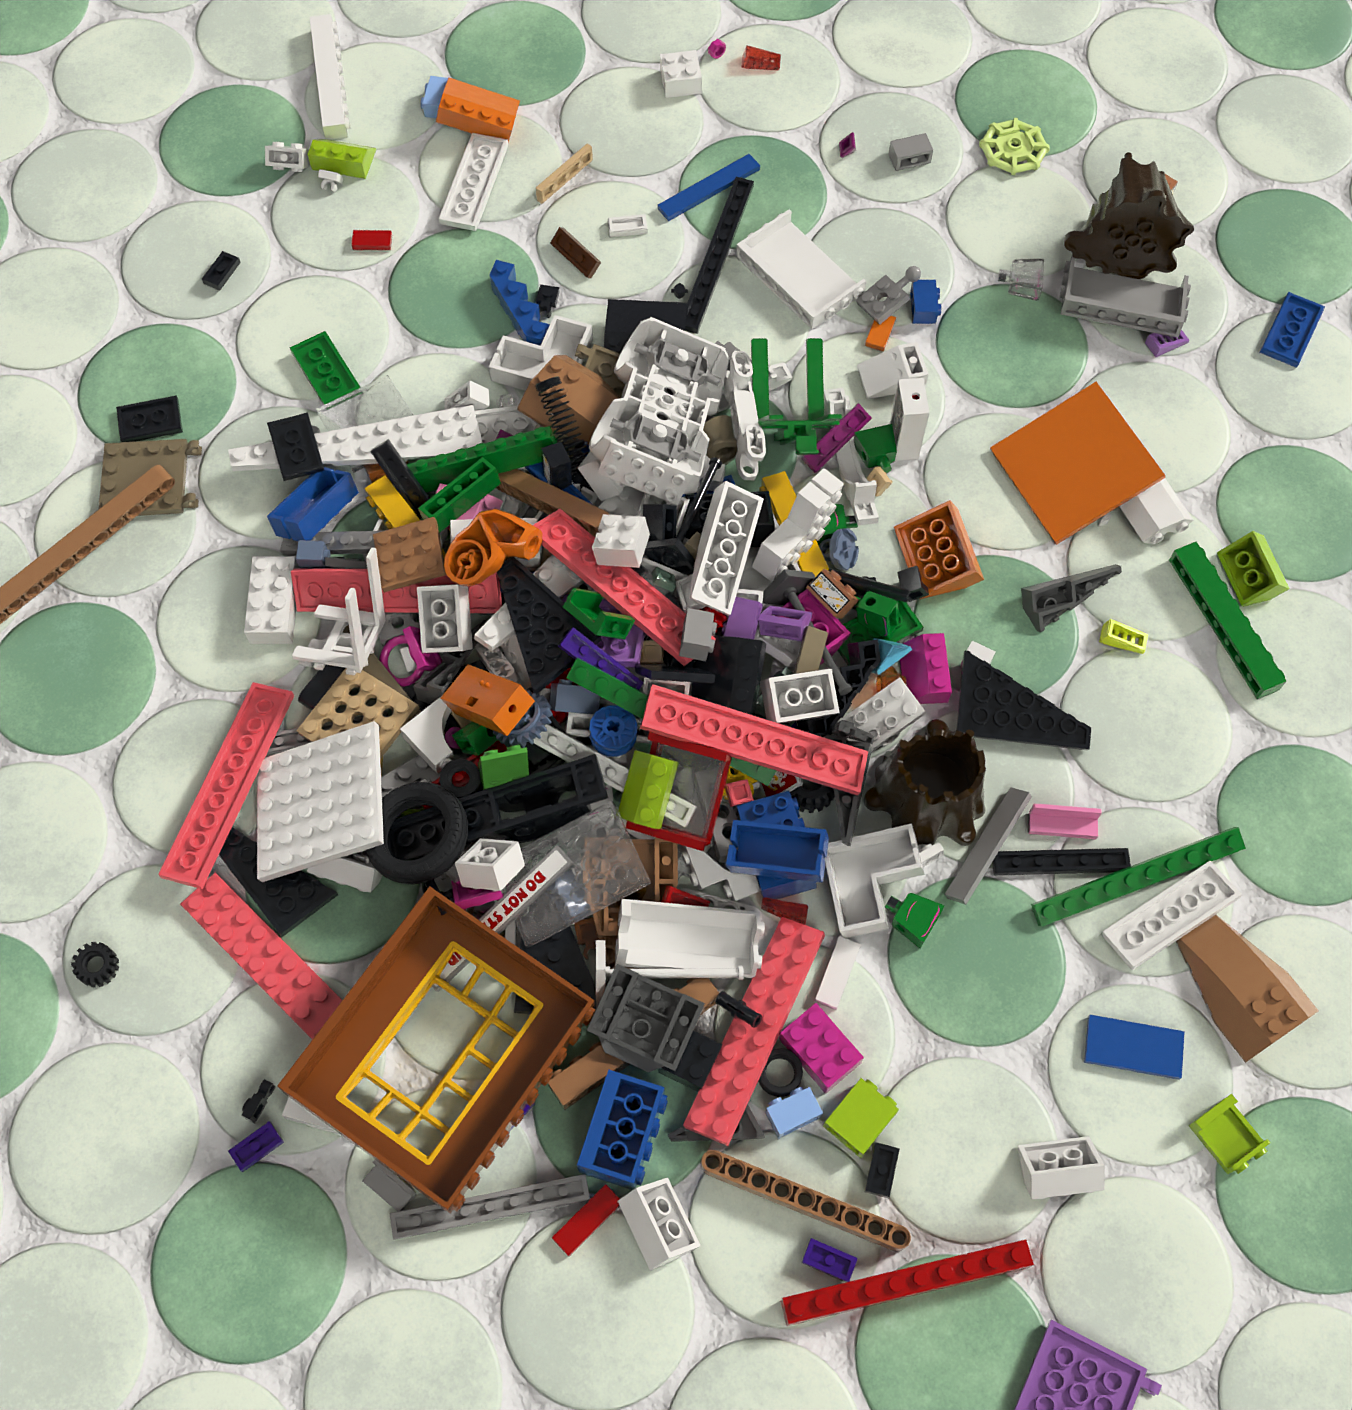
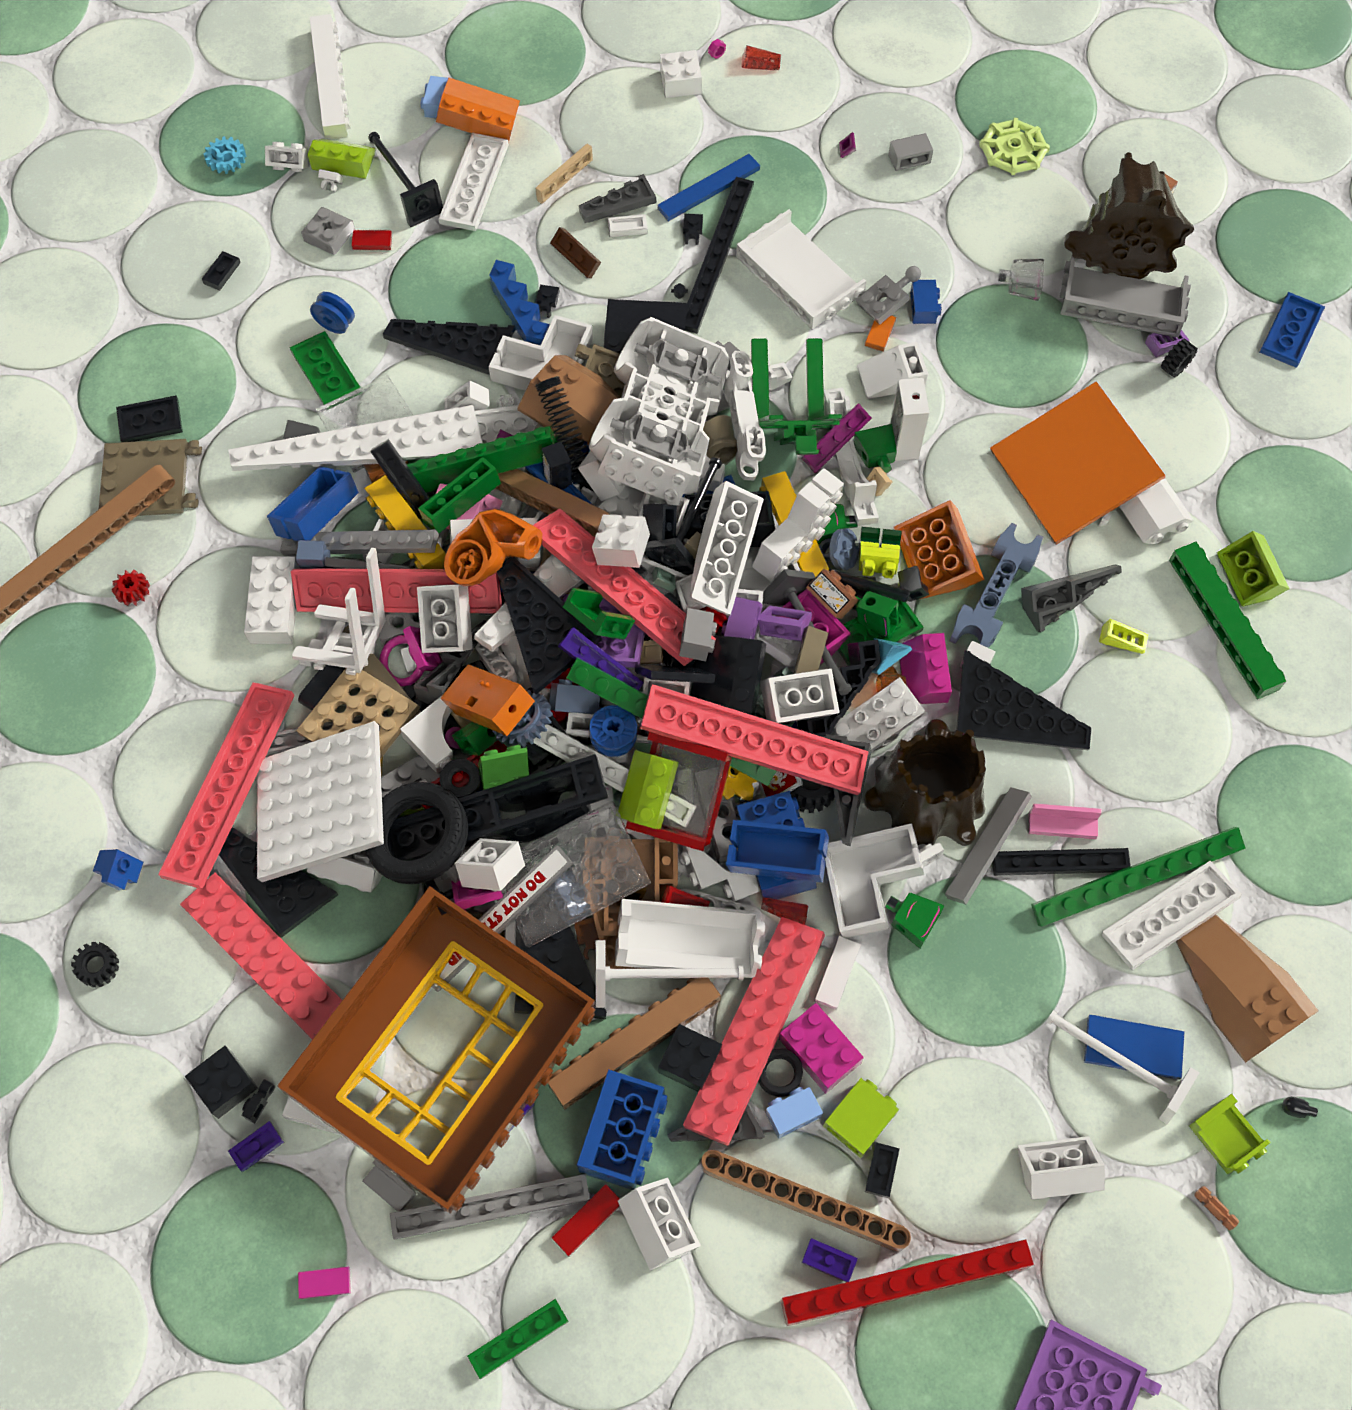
(117, 868): none -> blue brick
(130, 587): none -> red gear
(221, 1082): none -> black brick
(225, 155): none -> medium azure gear
(295, 446): black tile -> none
(324, 1282): none -> dark pink tile
(328, 230): none -> light grey brick
(332, 312): none -> blue wheel
(409, 554): medium nougat plate -> none
(418, 202): none -> black tile
(454, 341): none -> black wing
(517, 1339): none -> green plate
(630, 197): none -> dark grey wing
(644, 1021): dark grey slope -> none
(692, 227): none -> black plate
(738, 792): coral tile -> none
(738, 1009): black pin -> none
(847, 729): dark grey wing -> none
(876, 558): none -> neon yellow hips
(1012, 557): none -> sand blue piece
(1174, 1093): none -> white tile
(1179, 358): none -> black tyre
(1216, 1208): none -> nougat axle
(1298, 1107): none -> black cylinder

